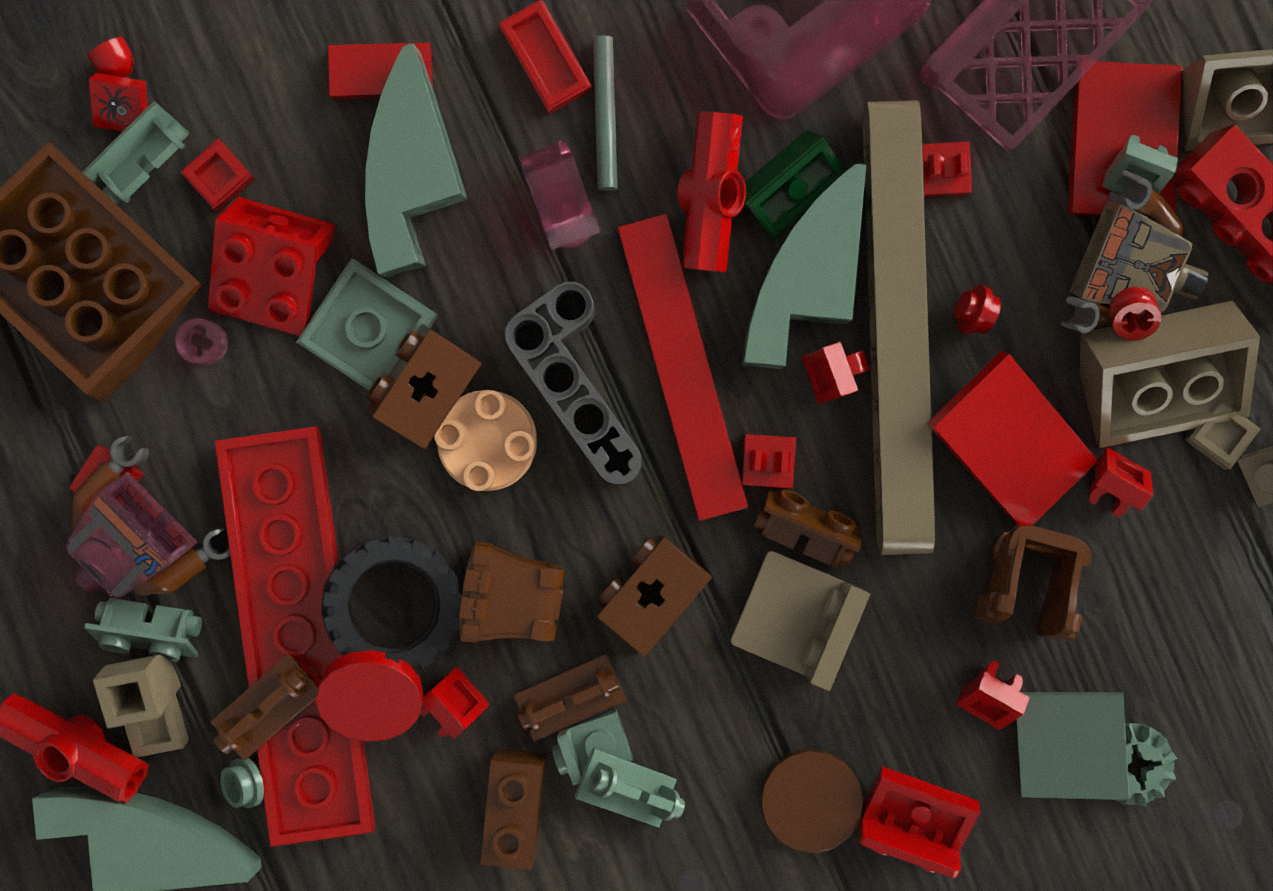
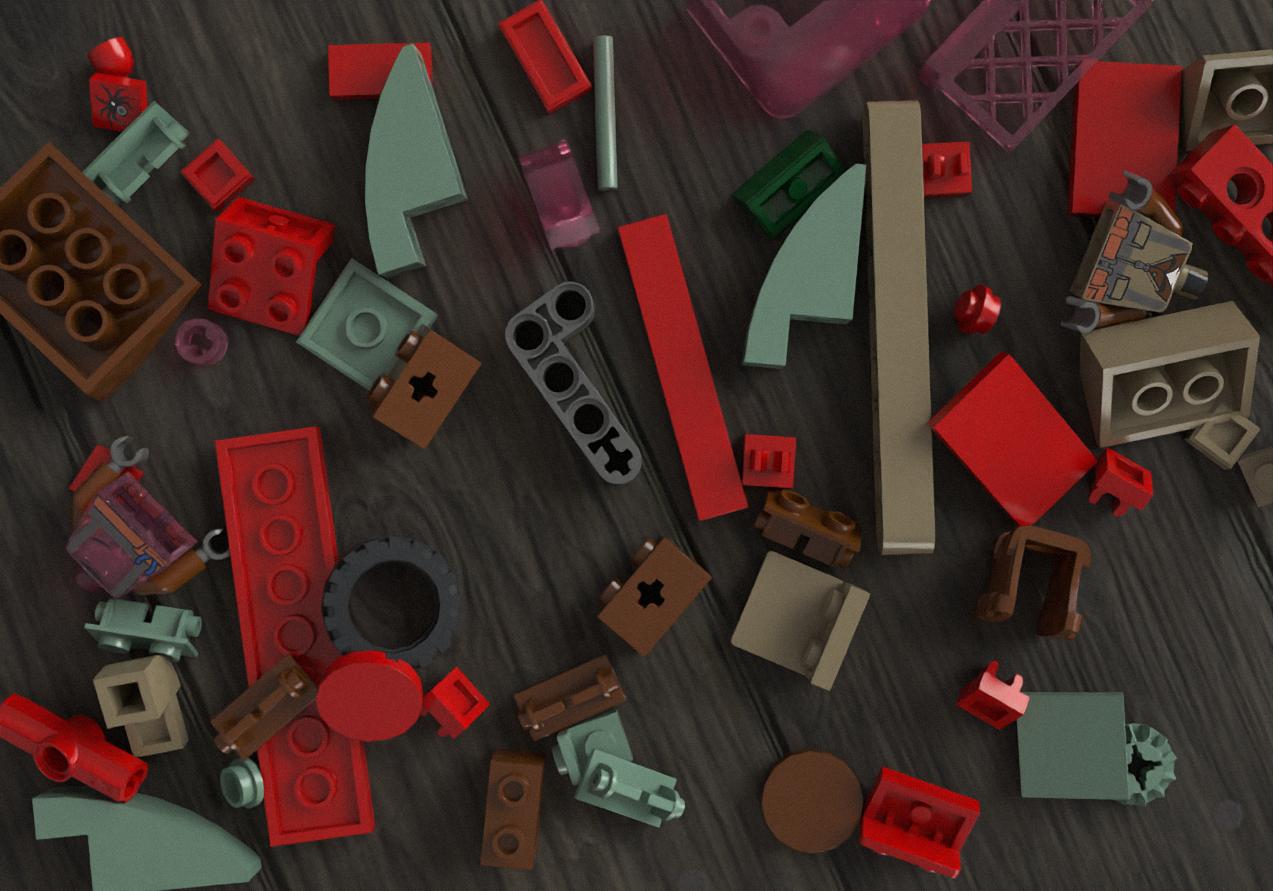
(487, 440): light nougat dish -> none
(509, 596): reddish brown piece -> none
(712, 191): red piece -> none
(833, 371): red tile -> none
(1134, 326): red bush -> none
(1143, 161): sand green tile -> none

